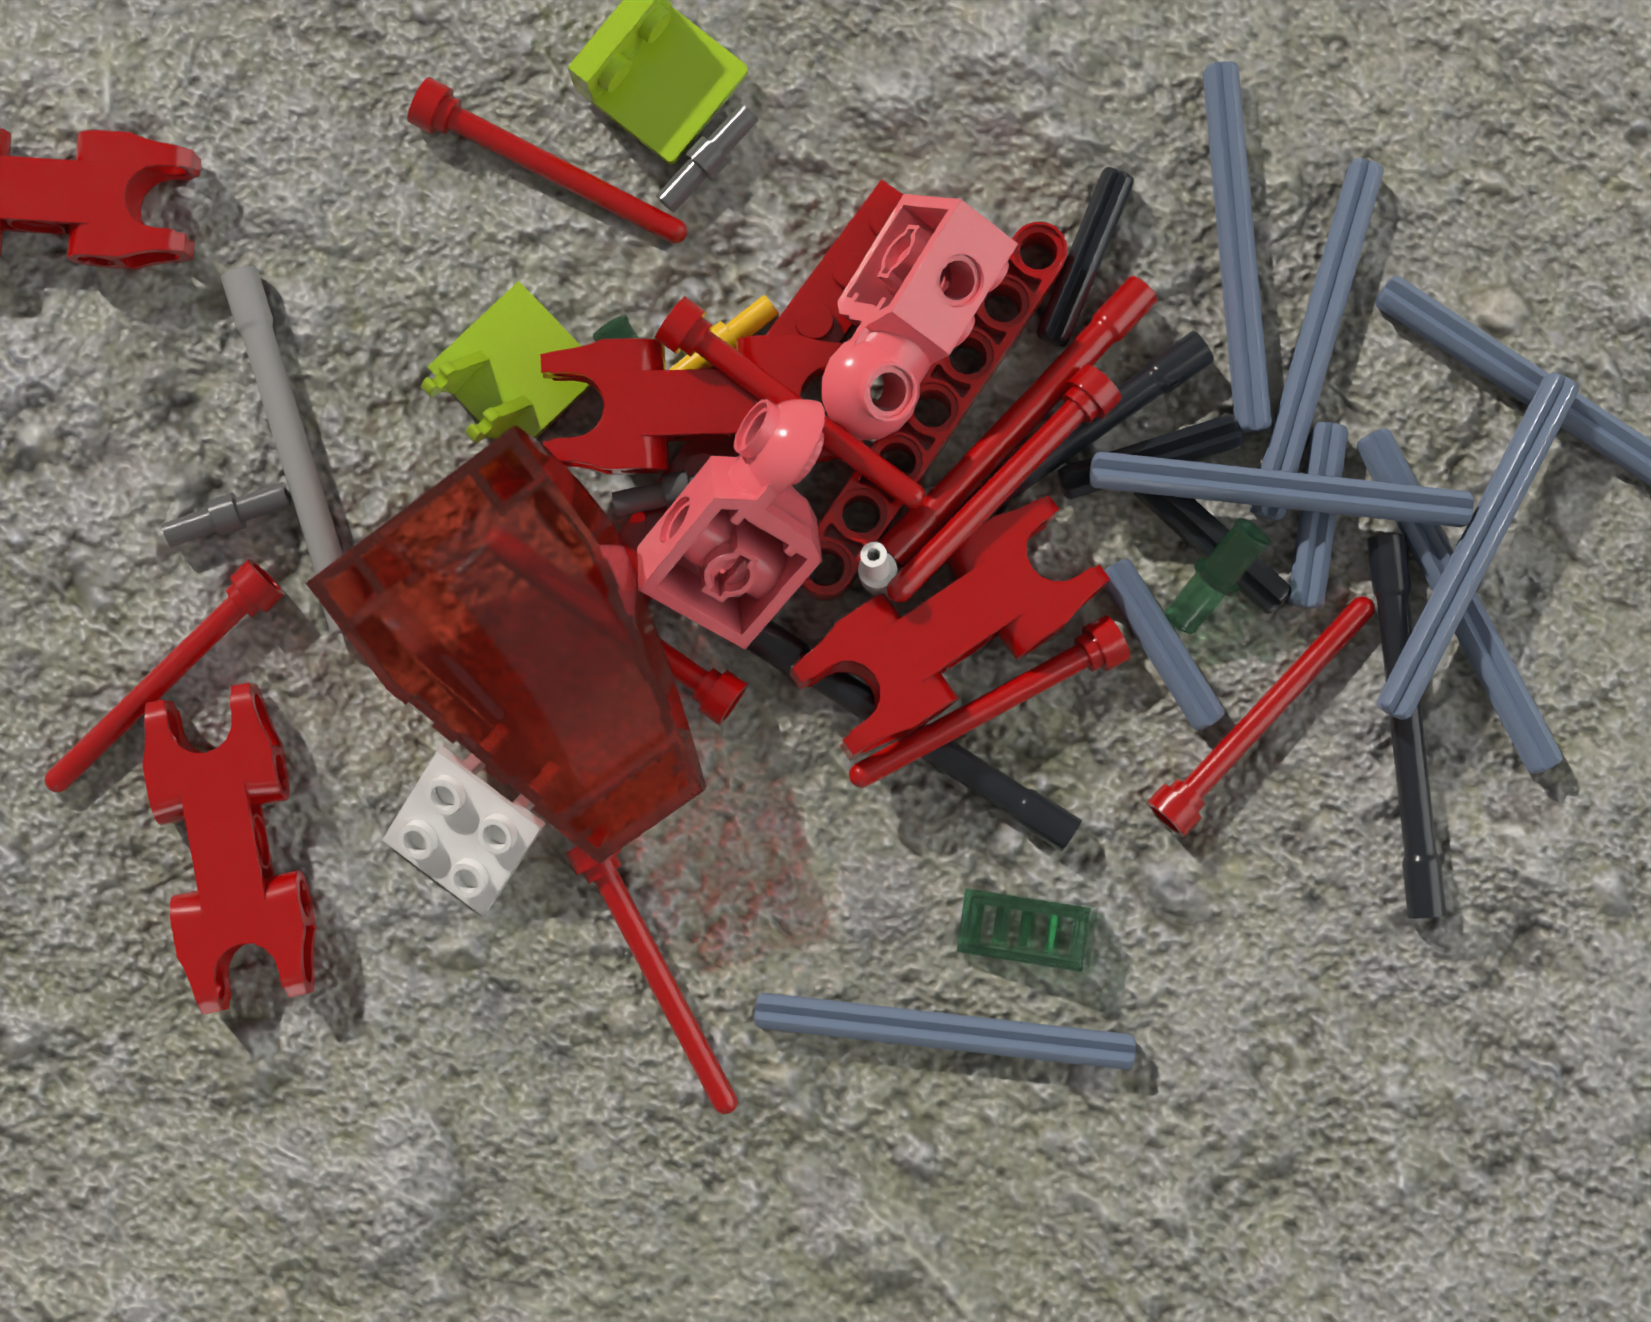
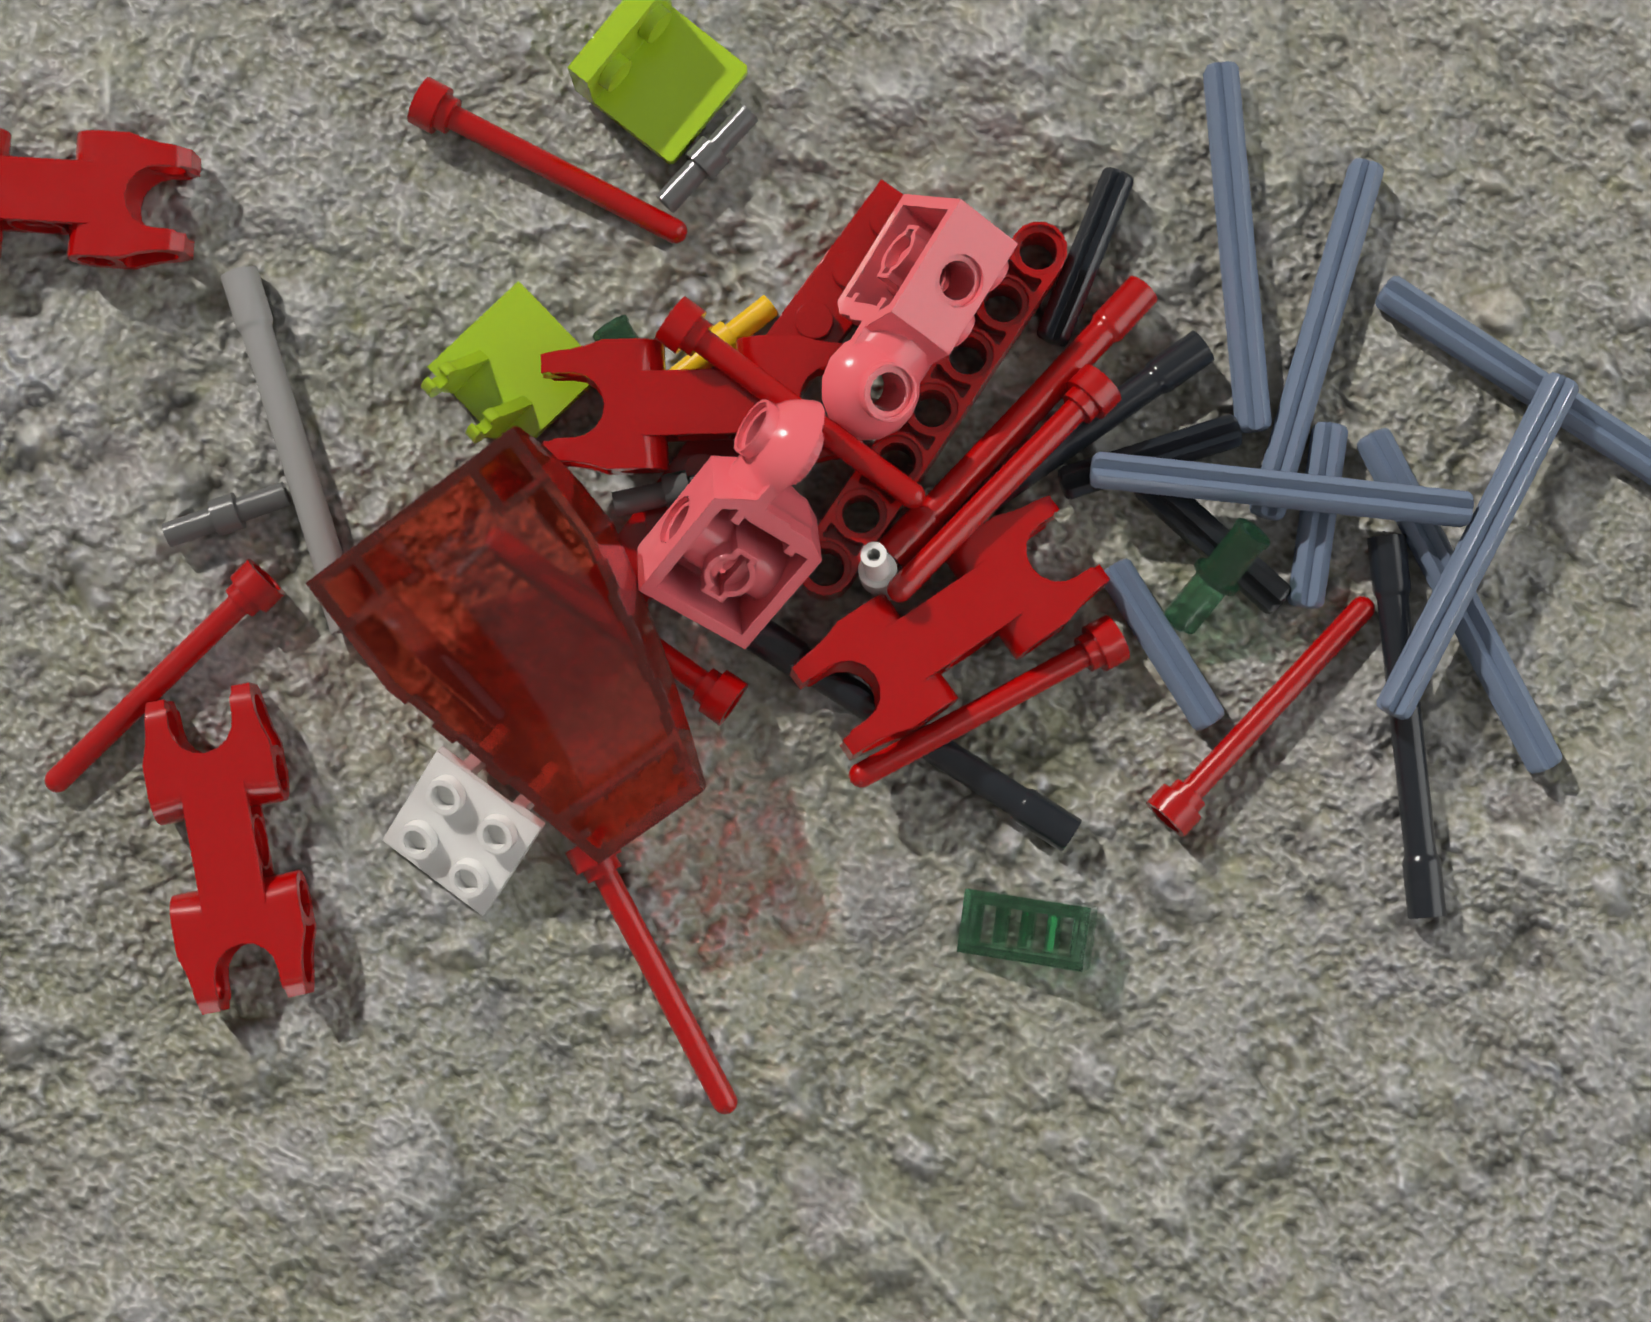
(945, 1031): sand blue axle -> none

